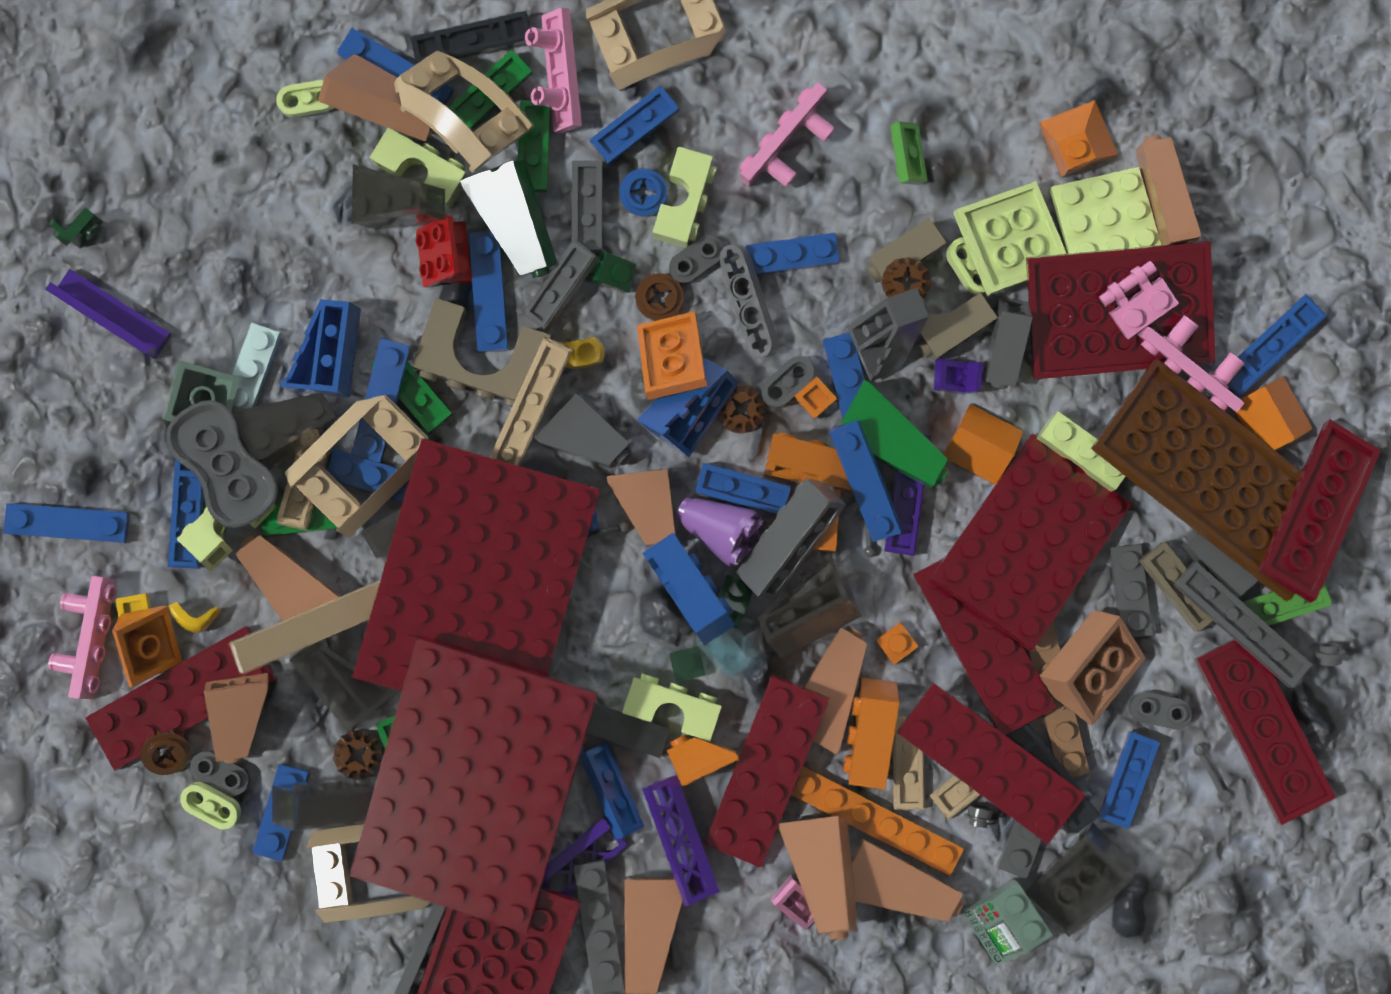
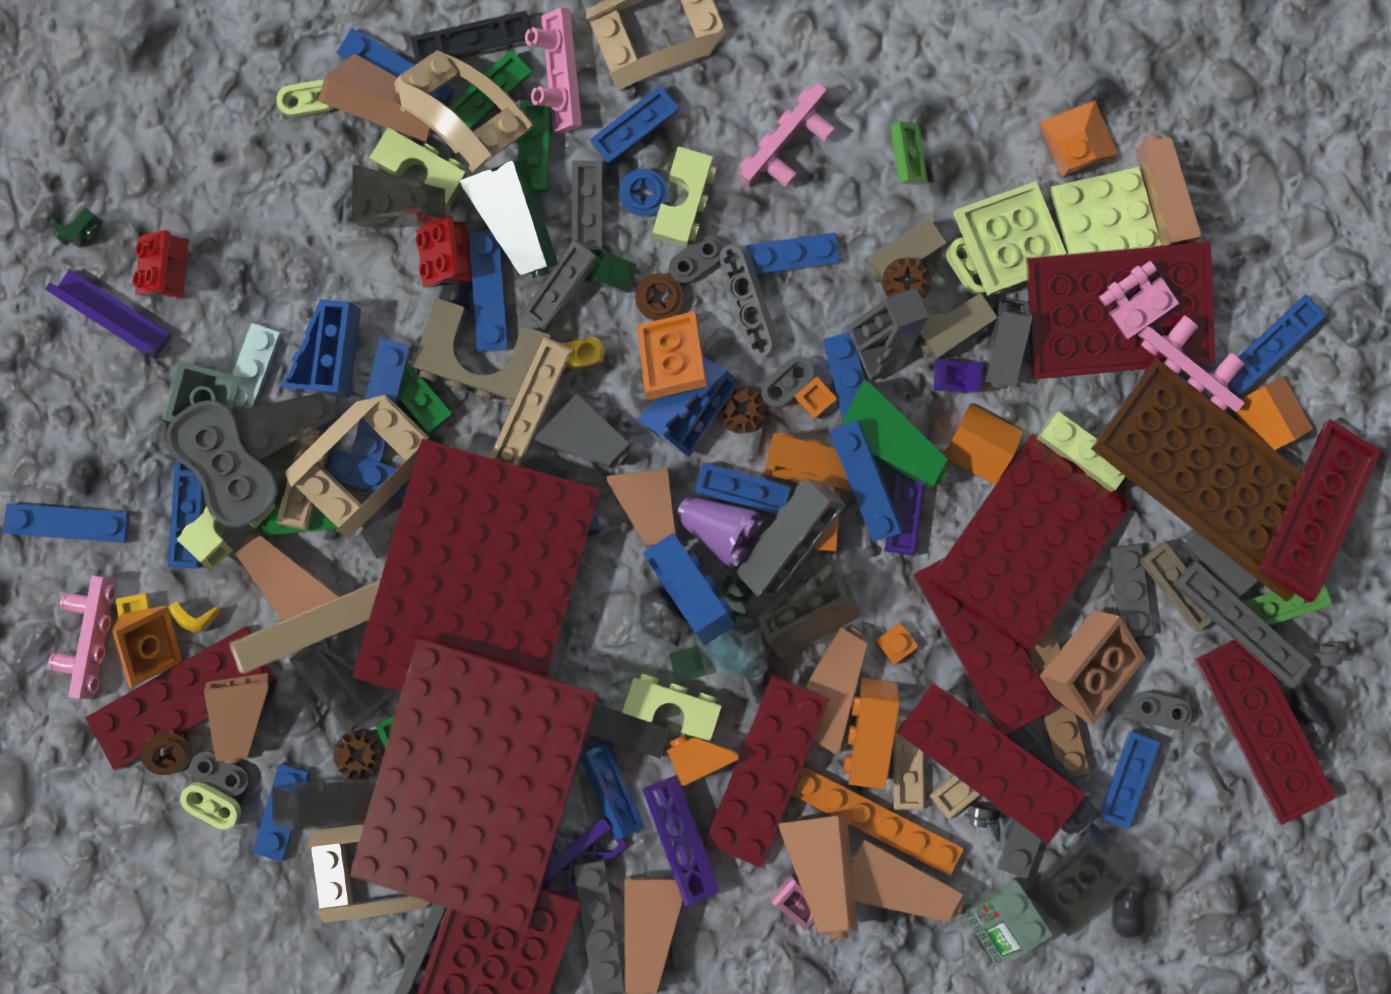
(161, 265): none -> red bracket

